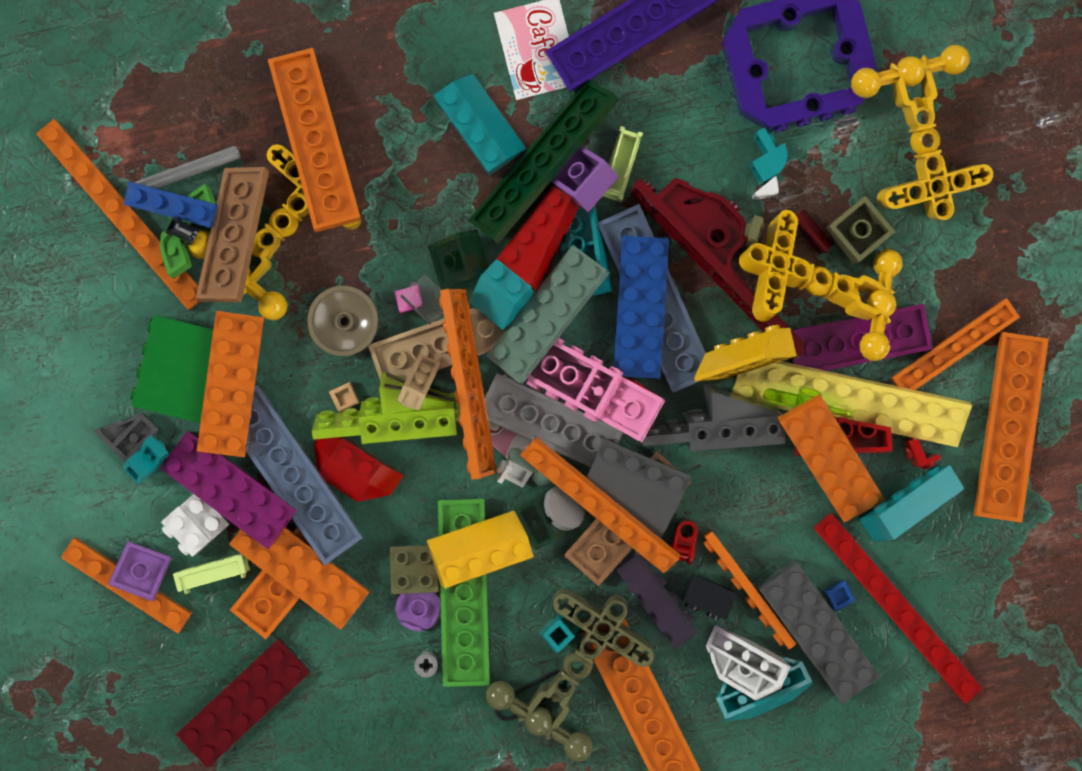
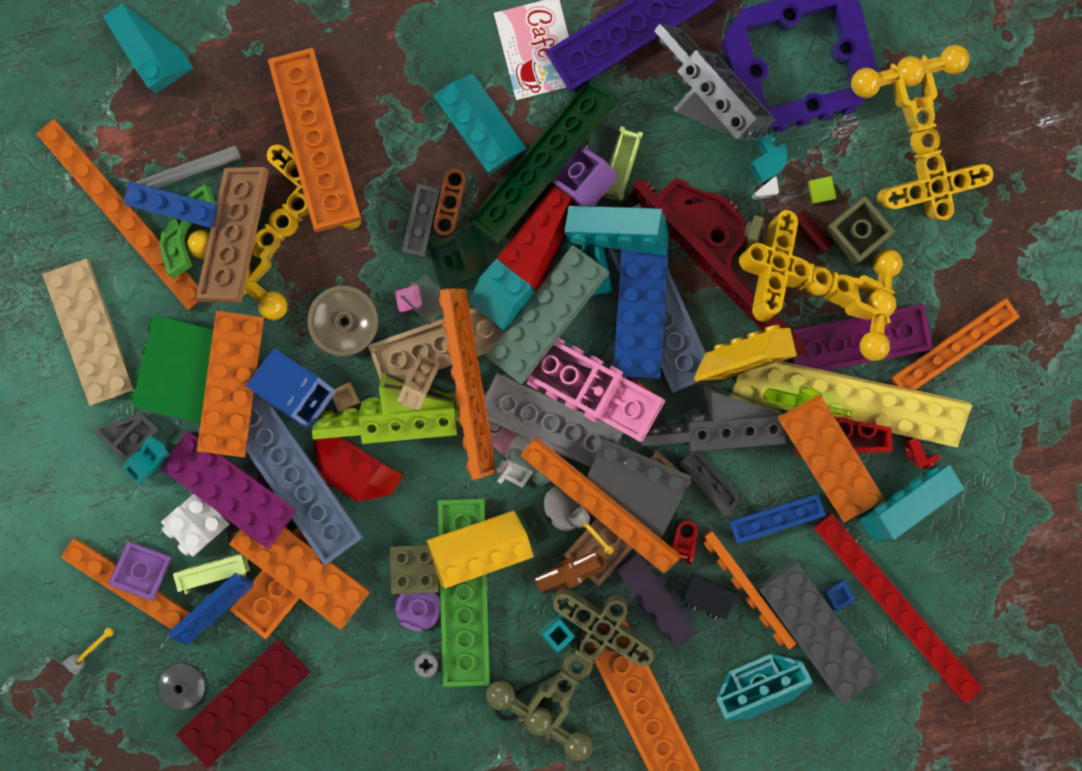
(76, 662): none -> hinge
(88, 332): none -> tan plate
(150, 52): none -> teal wedge
(182, 230): black bush -> none
(189, 679): none -> dark grey dish
(211, 609): none -> blue plate
(291, 389): none -> blue slope
(421, 220): none -> dark grey plate
(450, 191): none -> dark orange beam
(570, 572): none -> dark orange piece
(580, 519): none -> hinge
(619, 228): none -> teal wedge
(710, 482): none -> dark grey plate
(716, 92): none -> dark grey wedge
(746, 664): white wedge -> none
(777, 518): none -> blue plate
(821, 190): none -> lime tile
(1011, 427): orange plate -> none

